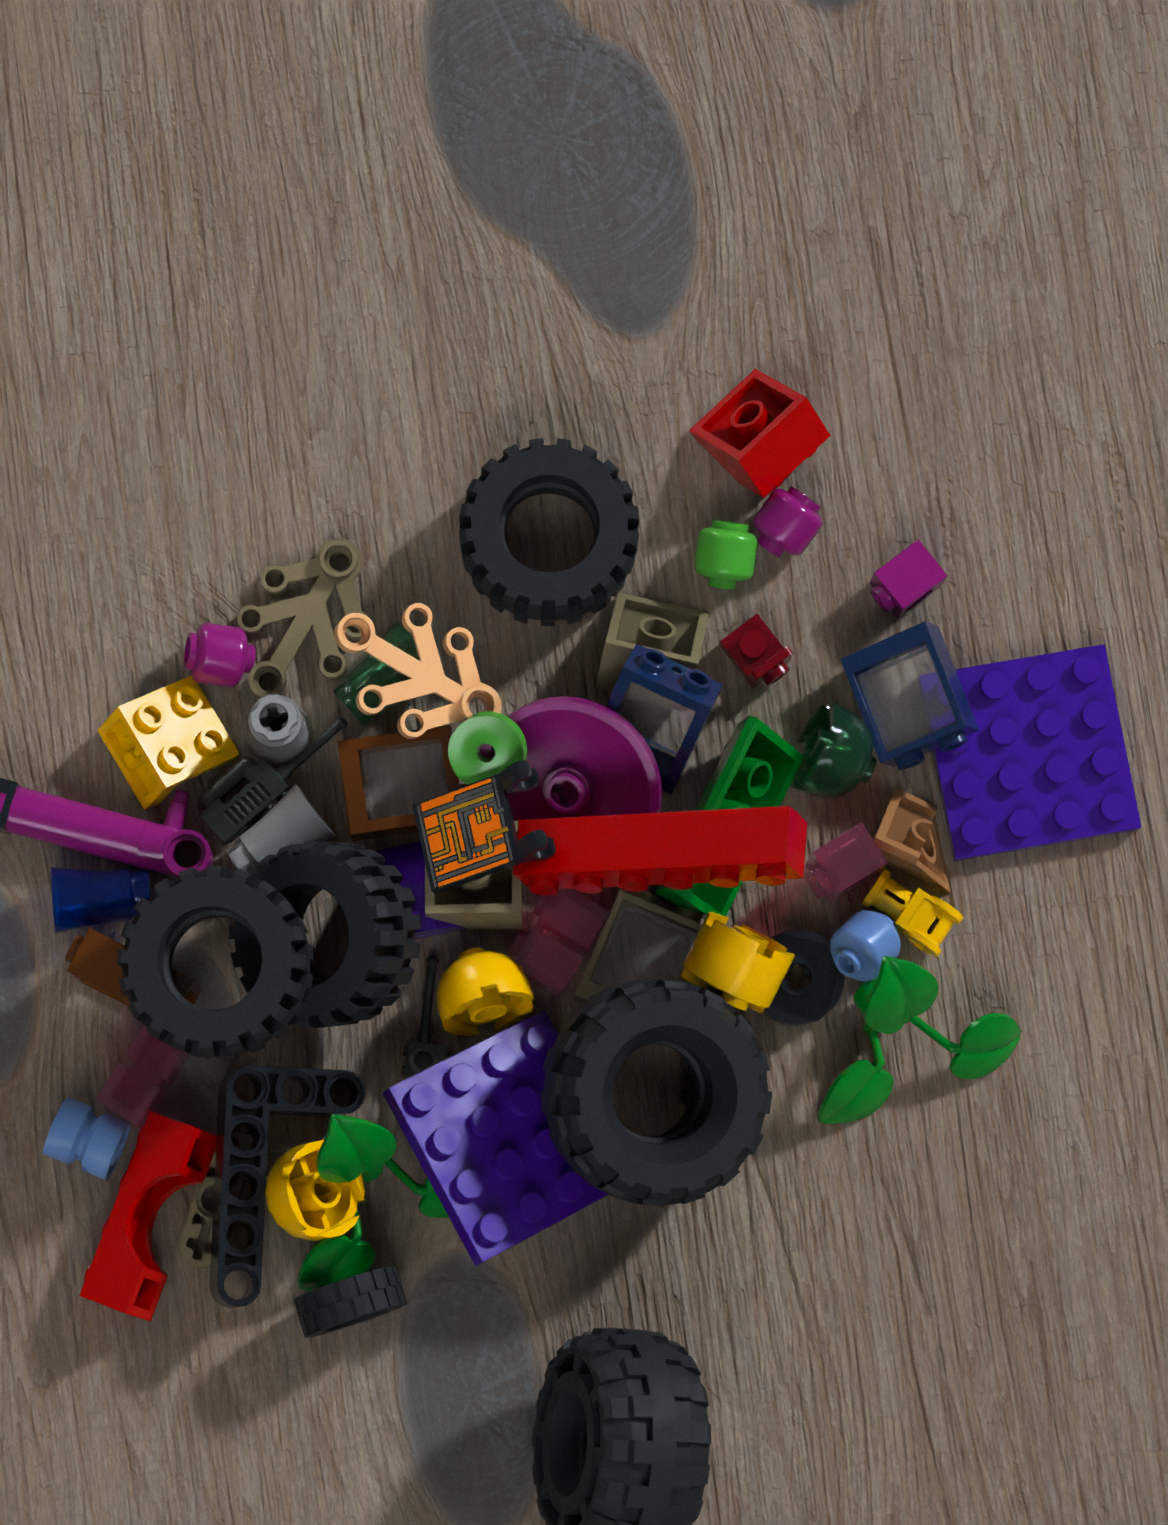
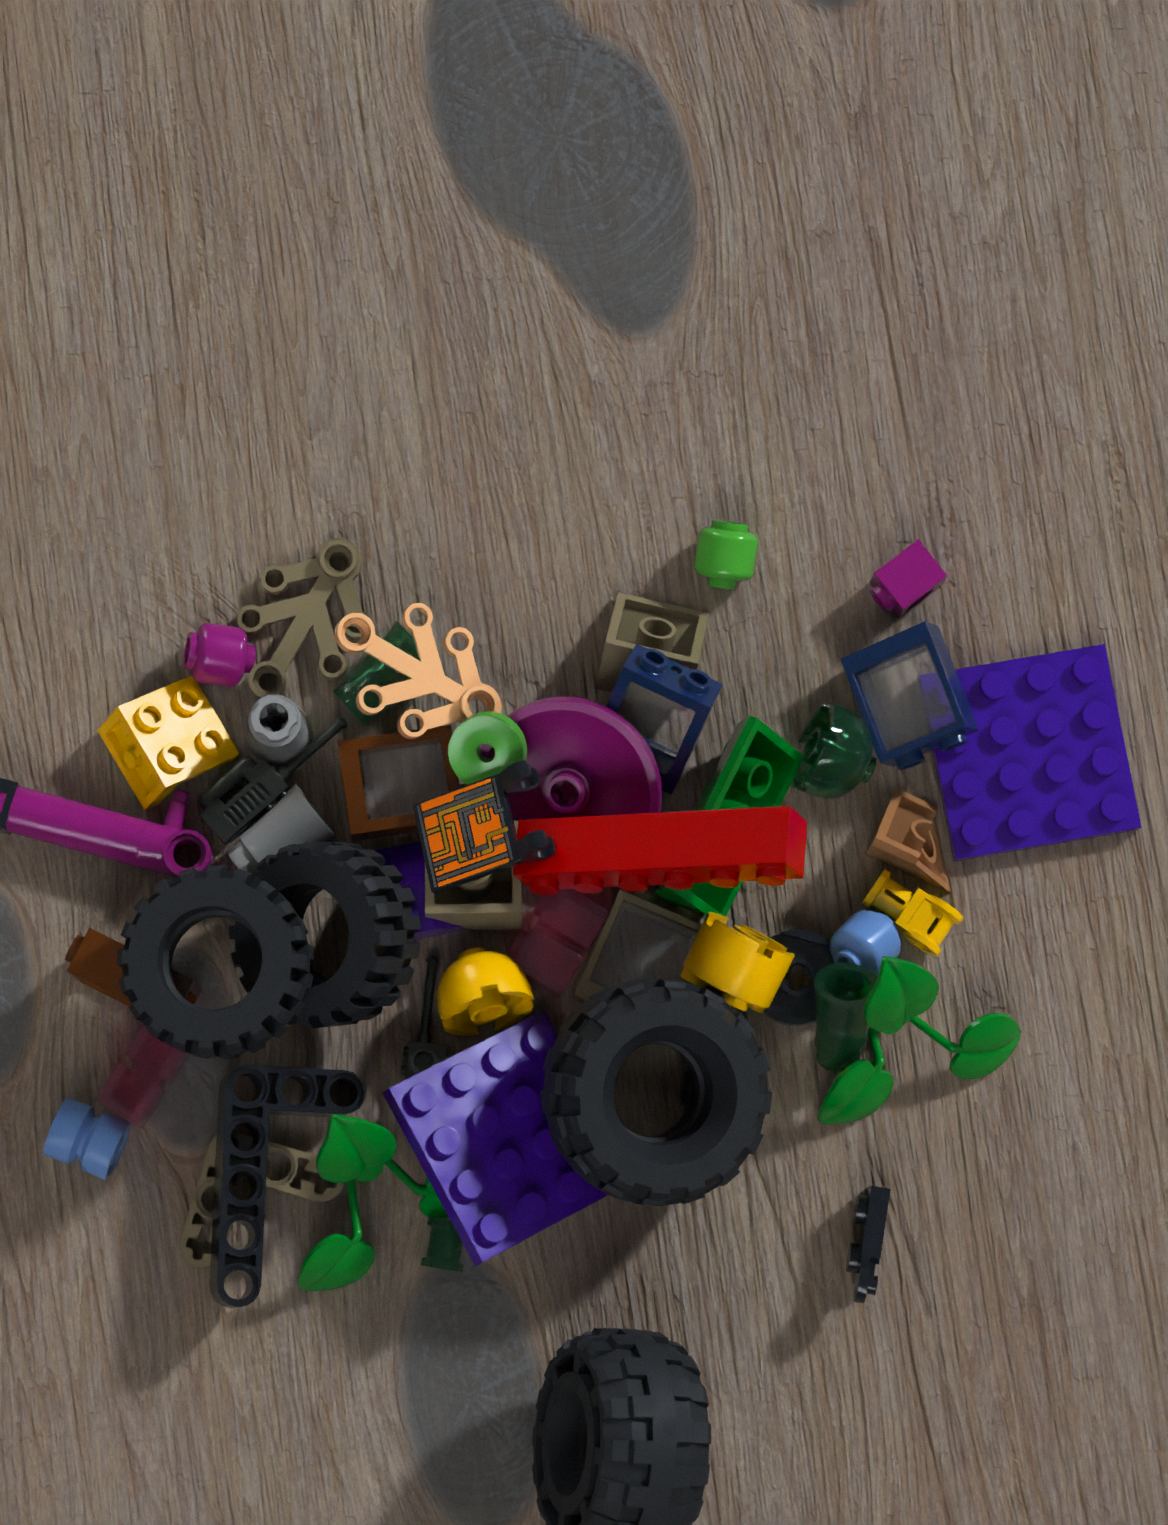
(95, 896): clear blue plant -> none
(124, 1265): red arch -> none
(307, 1203): yellow cylinder -> none
(350, 1301): black tyre -> none
(443, 1246): none -> clear green bush
(548, 471): black tyre -> none
(757, 652): dark red bracket -> none
(761, 432): red slope -> none
(787, 522): magenta head -> none
(840, 1023): none -> clear green plant
(844, 864): clear pink piece -> none
(862, 1257): none -> black hinge

